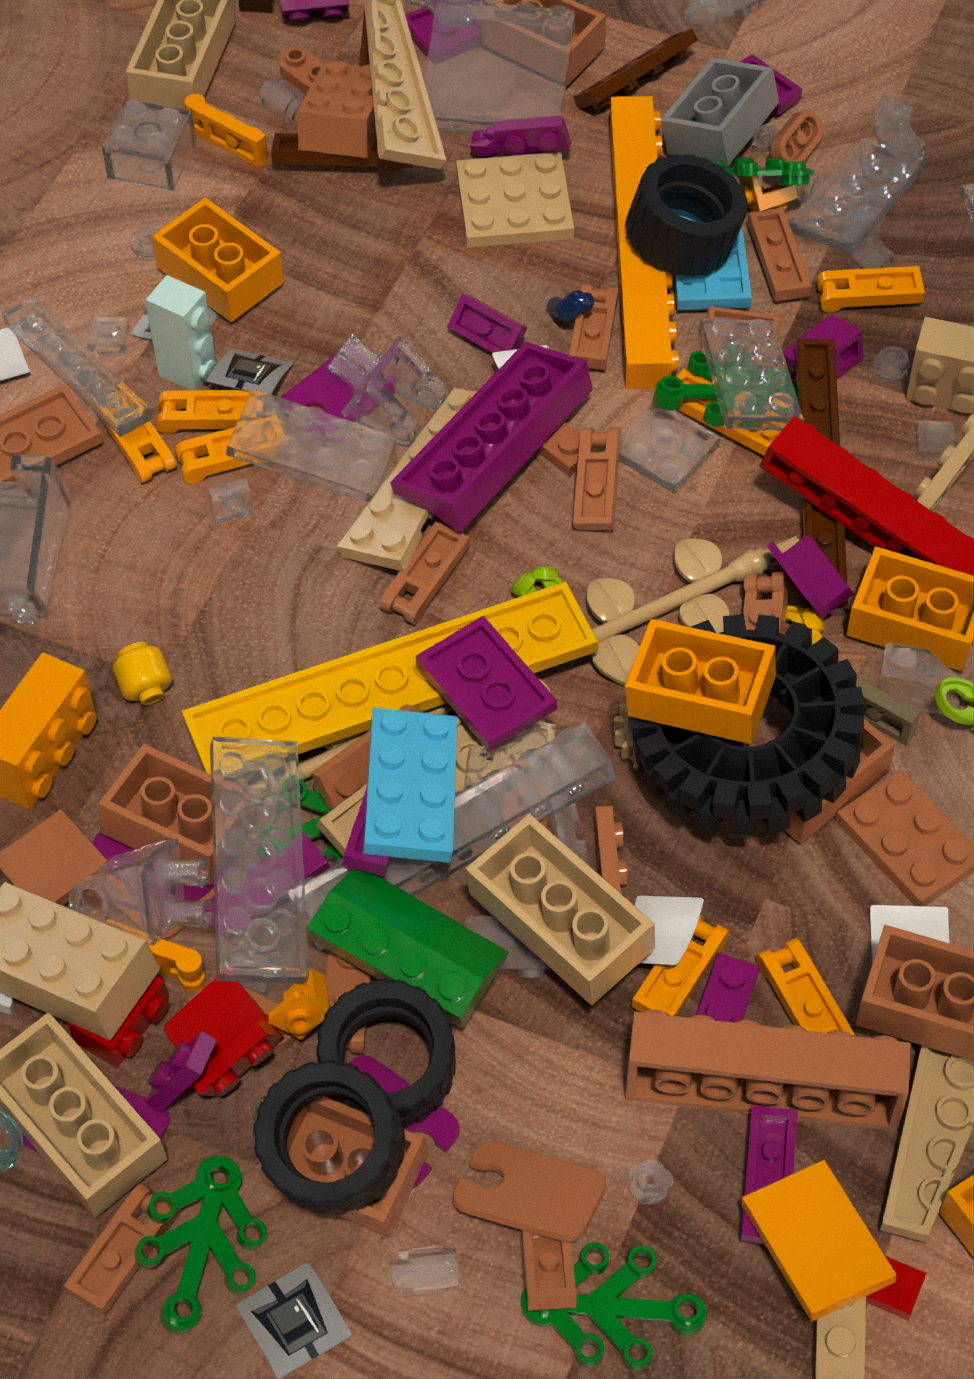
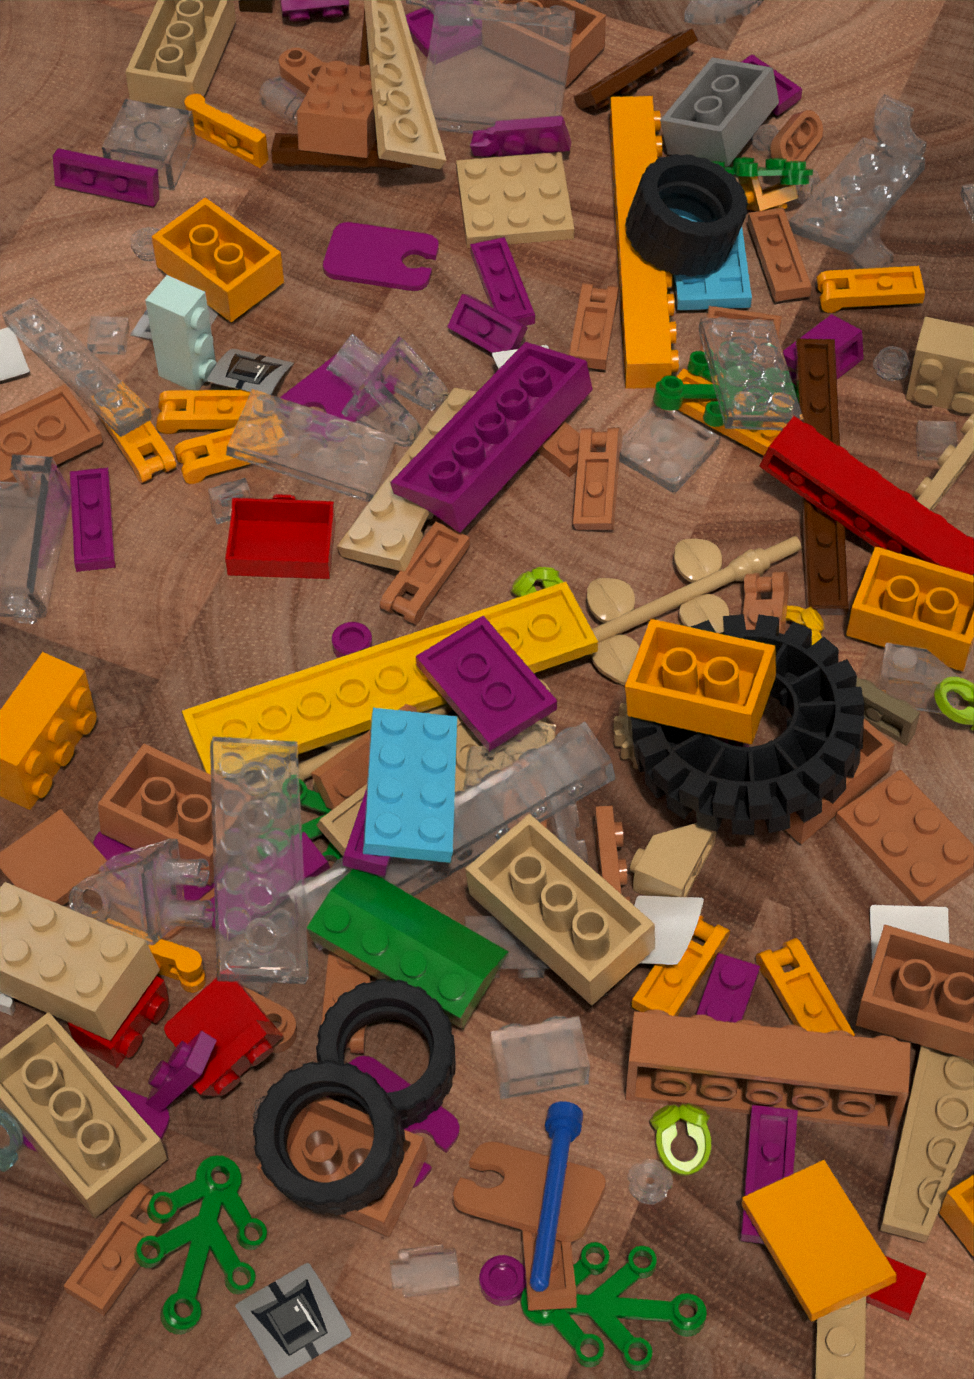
(92, 519): none -> magenta tile
(106, 177): none -> magenta plate
(142, 673): yellow head -> none
(280, 538): none -> red container
(302, 1006): light orange bracket -> none
(350, 638): none -> magenta tile
(376, 255): none -> magenta piece
(502, 280): none -> magenta tile
(502, 1280): none -> magenta tile
(539, 1057): none -> clear brick
(563, 1125): none -> blue piece
(571, 305): dark blue arm -> none
(665, 1125): none -> lime piece
(672, 861): none -> tan slope
(813, 575): magenta panel -> none

